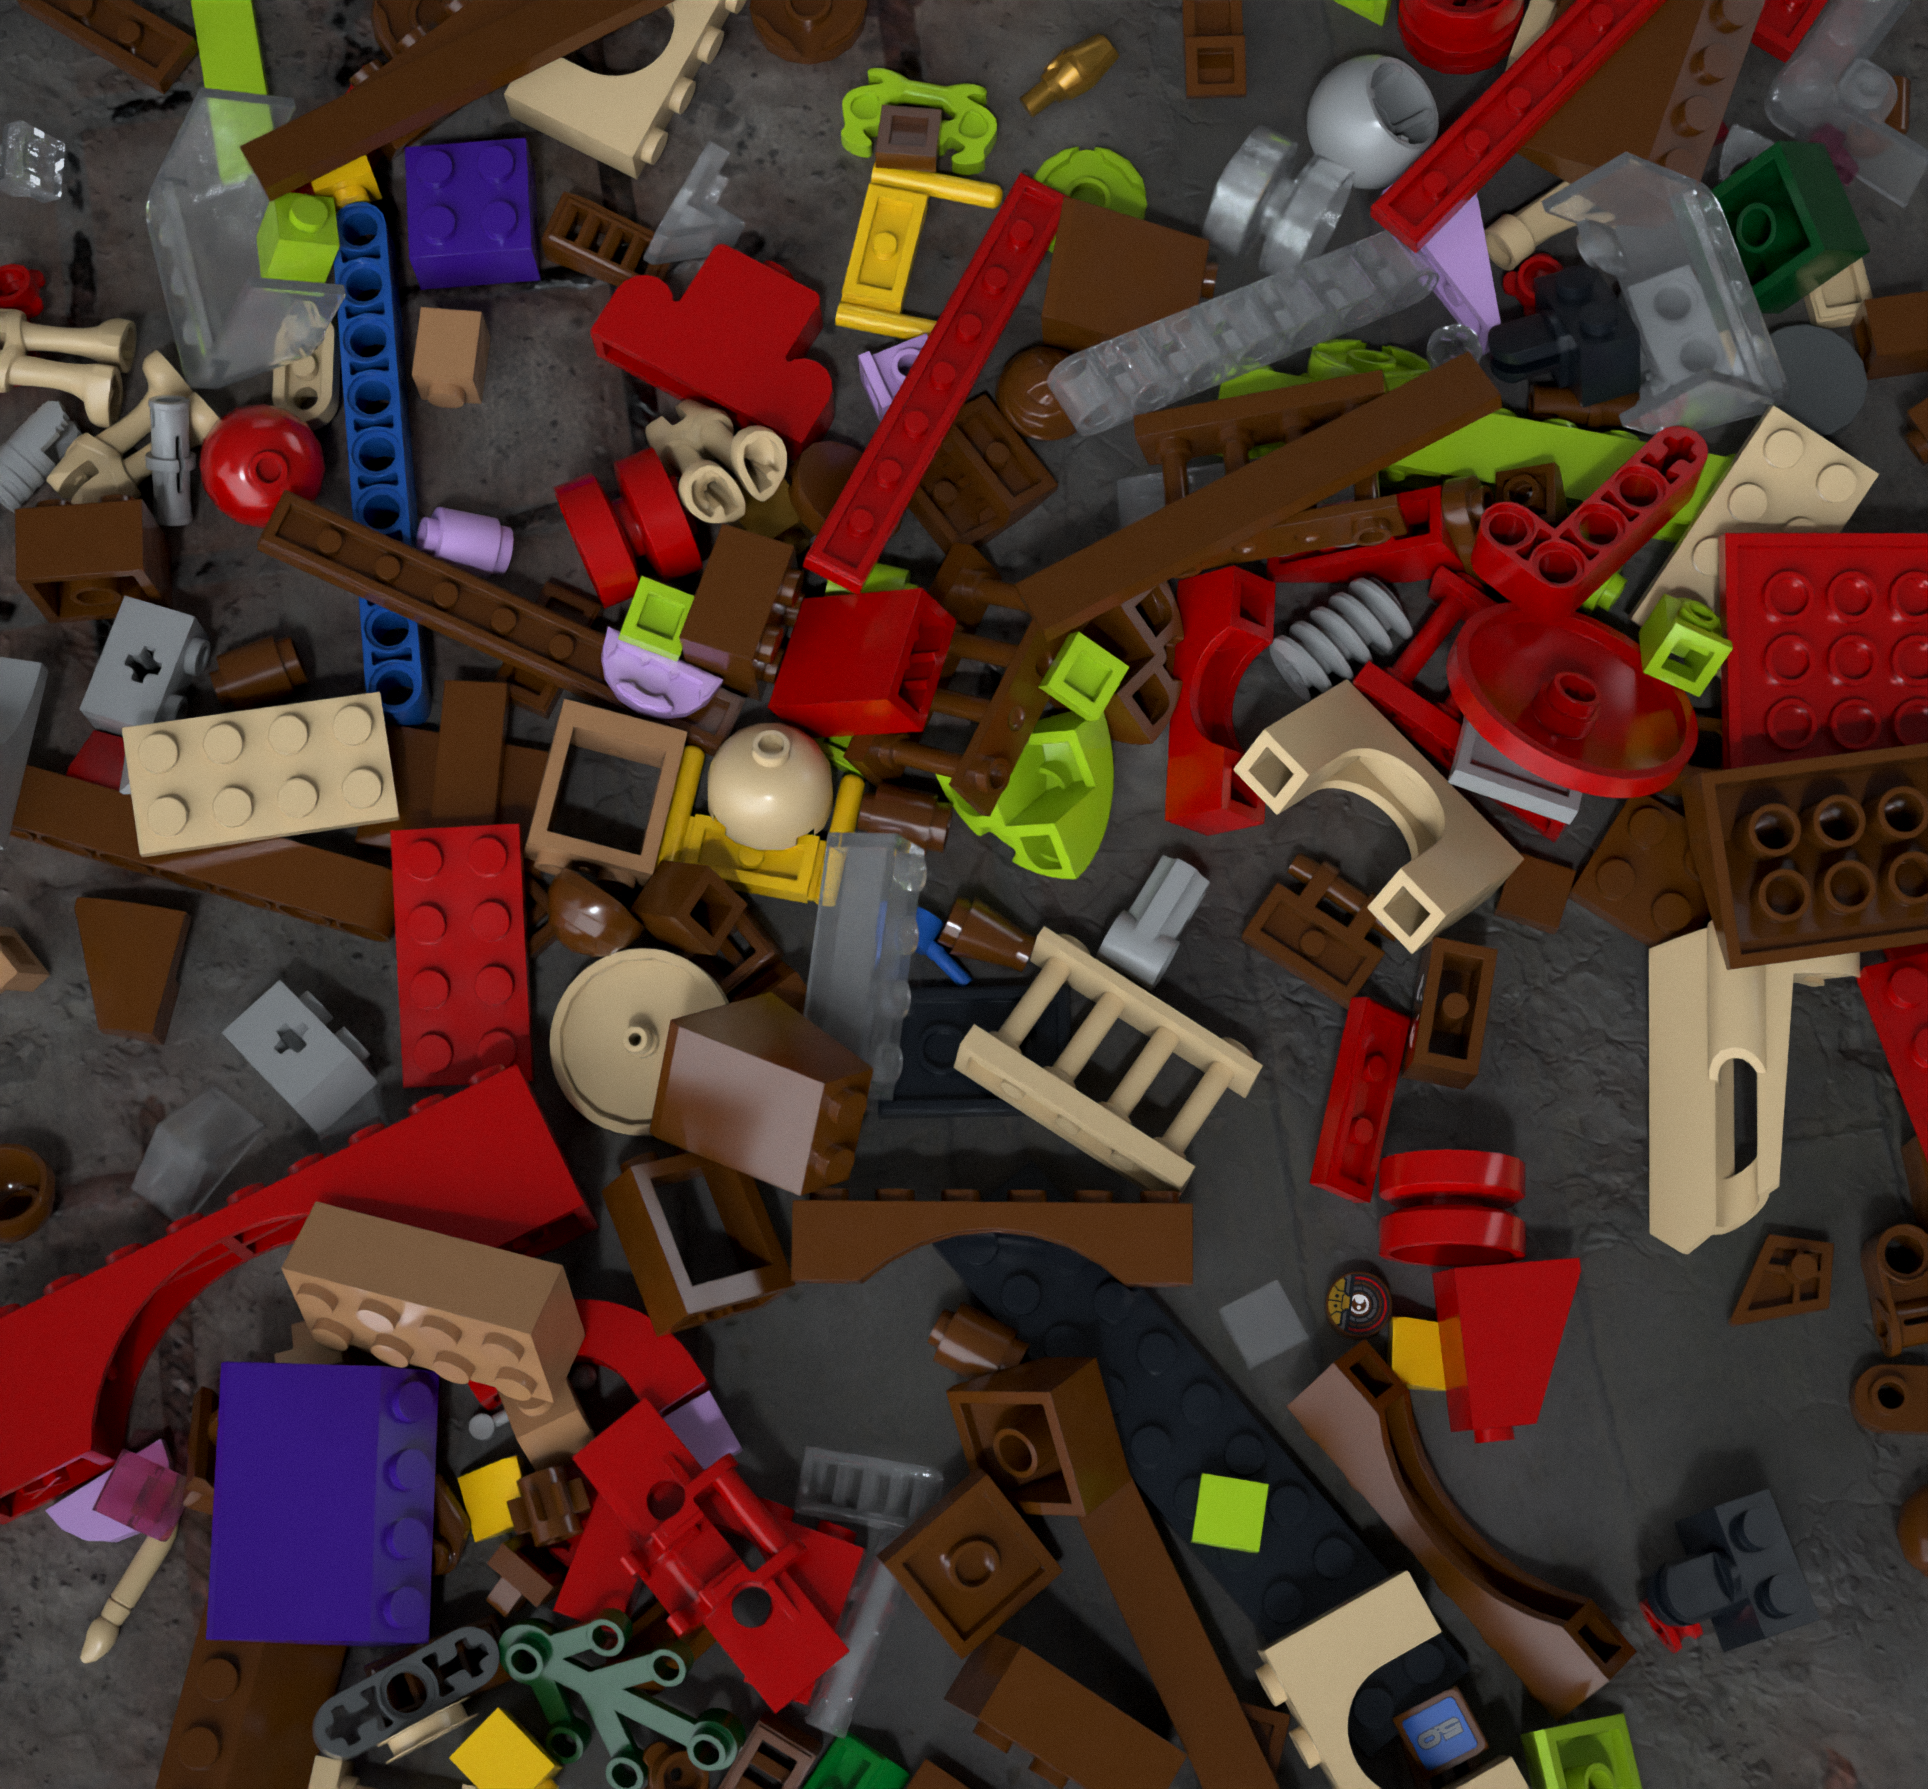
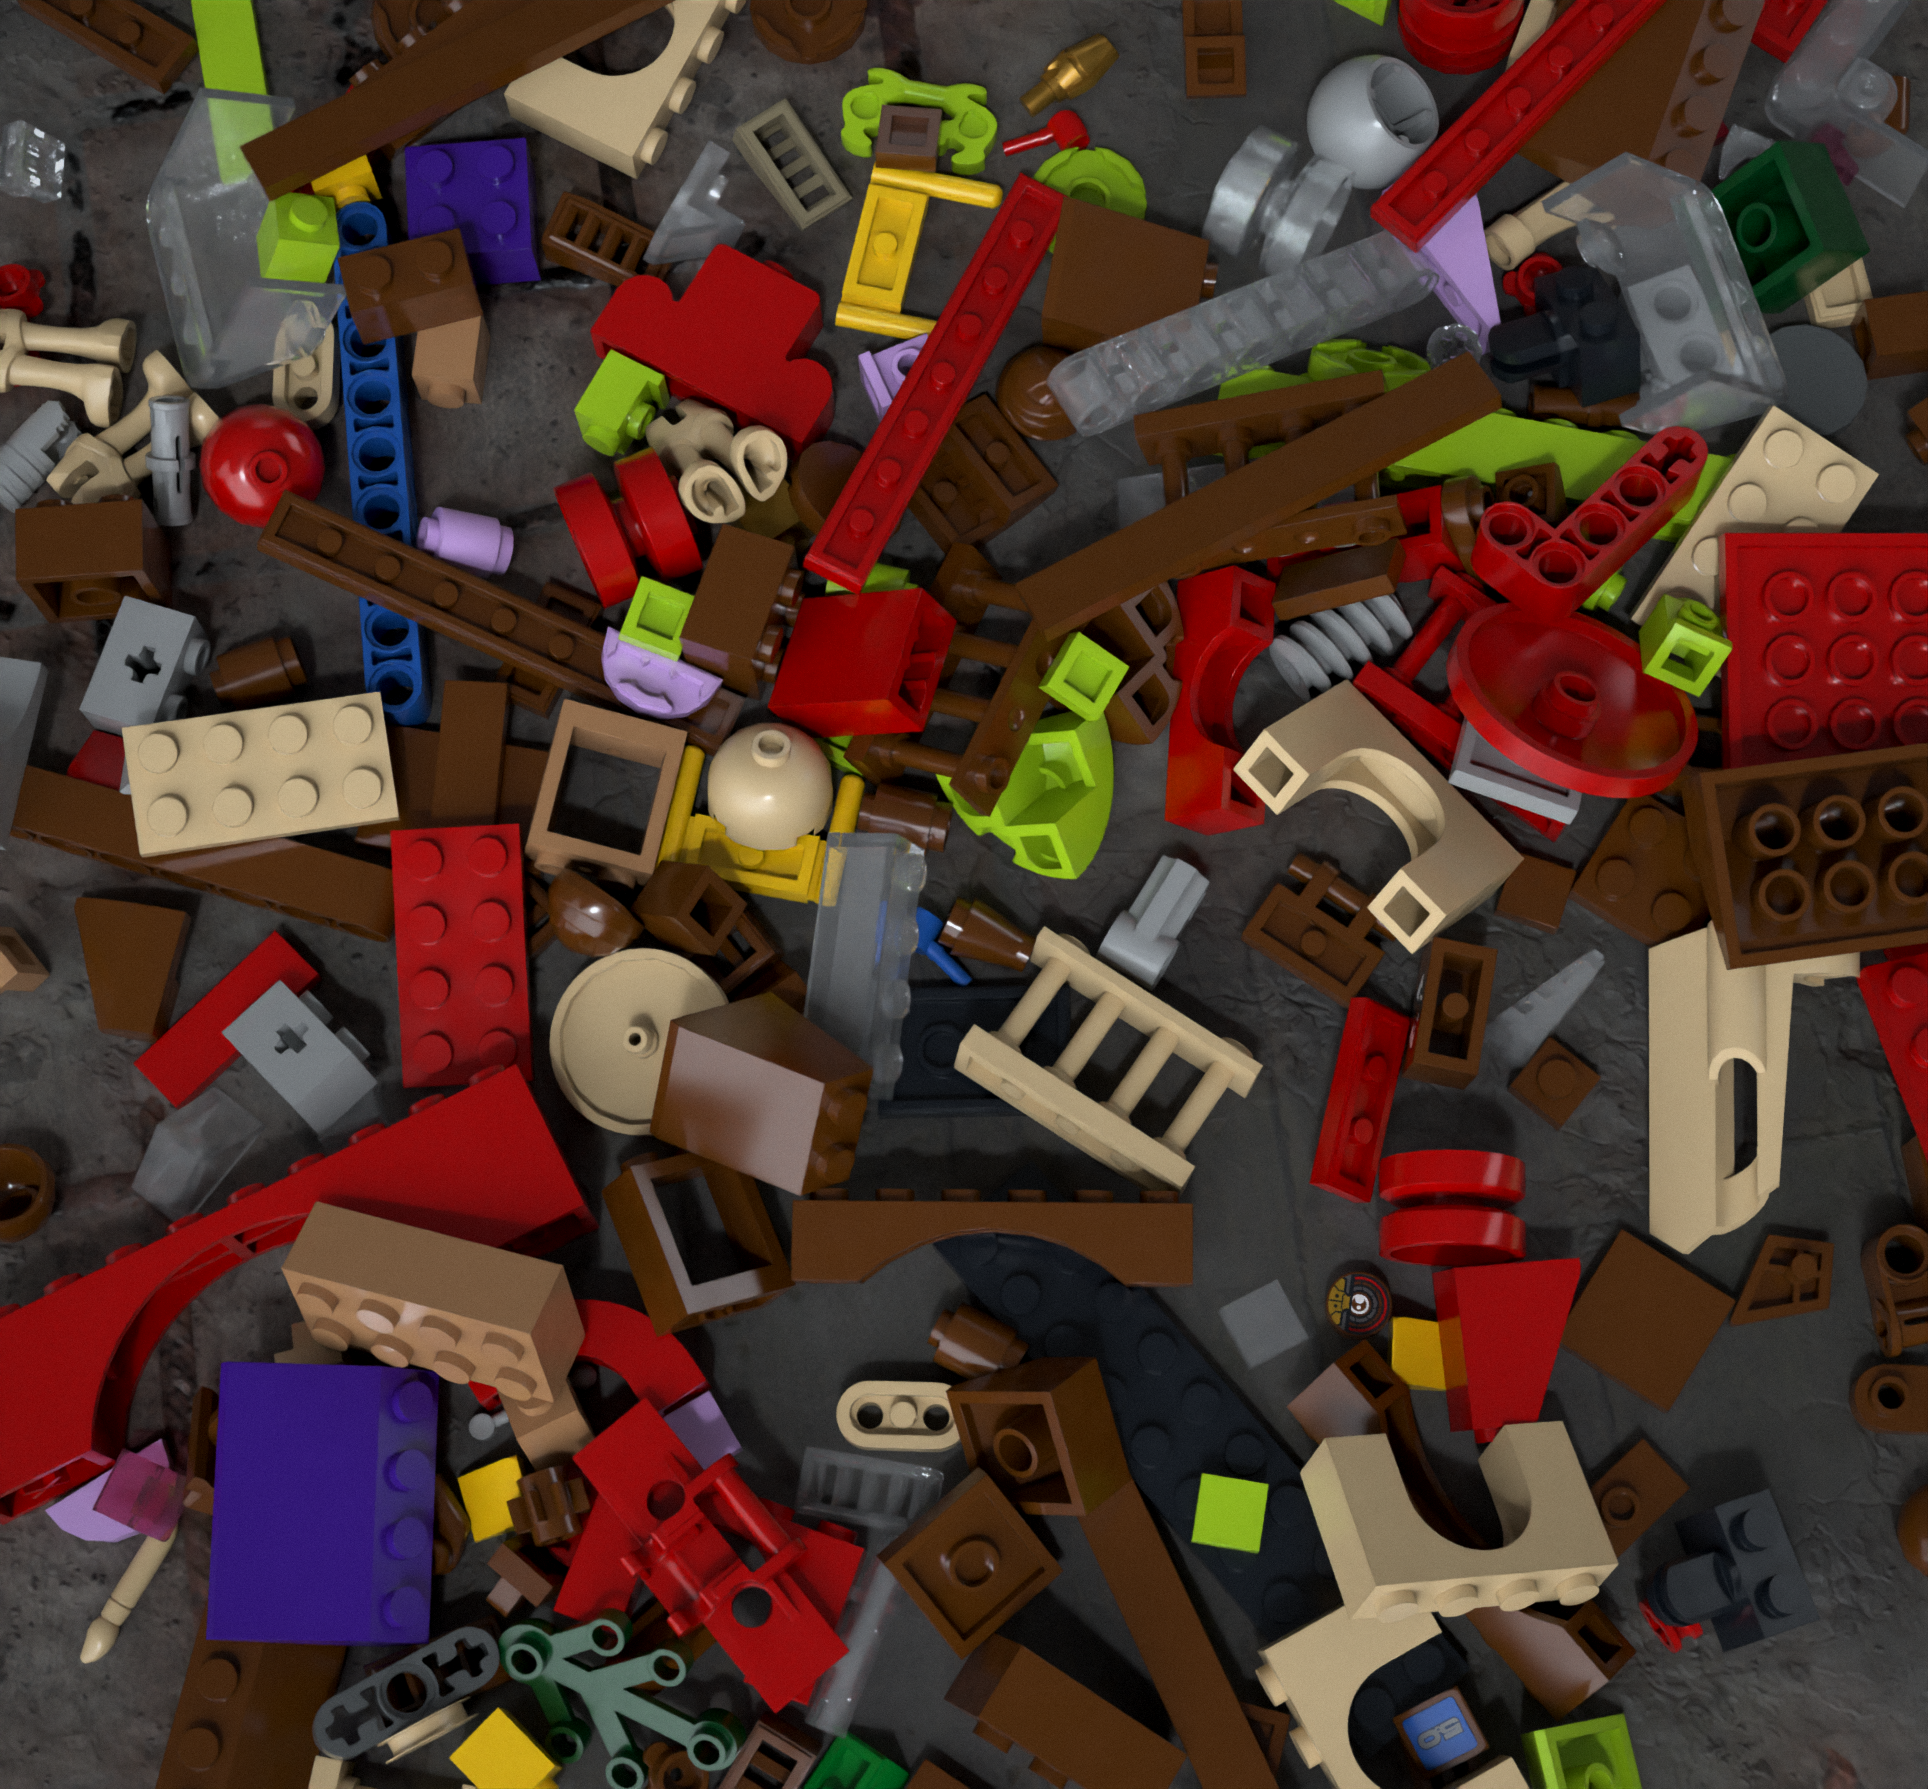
(194, 1048): none -> red tile
(410, 286): none -> reddish brown brick
(620, 404): none -> lime brick
(784, 119): none -> dark tan slope
(903, 1416): none -> tan plate
(1063, 128): none -> red hand
(1339, 579): none -> reddish brown tile
(1401, 1567): none -> tan arch
(1530, 1021): none -> clear slope
(1554, 1083): none -> reddish brown plate
(1635, 1494): none -> reddish brown plate
(1644, 1321): none -> reddish brown tile

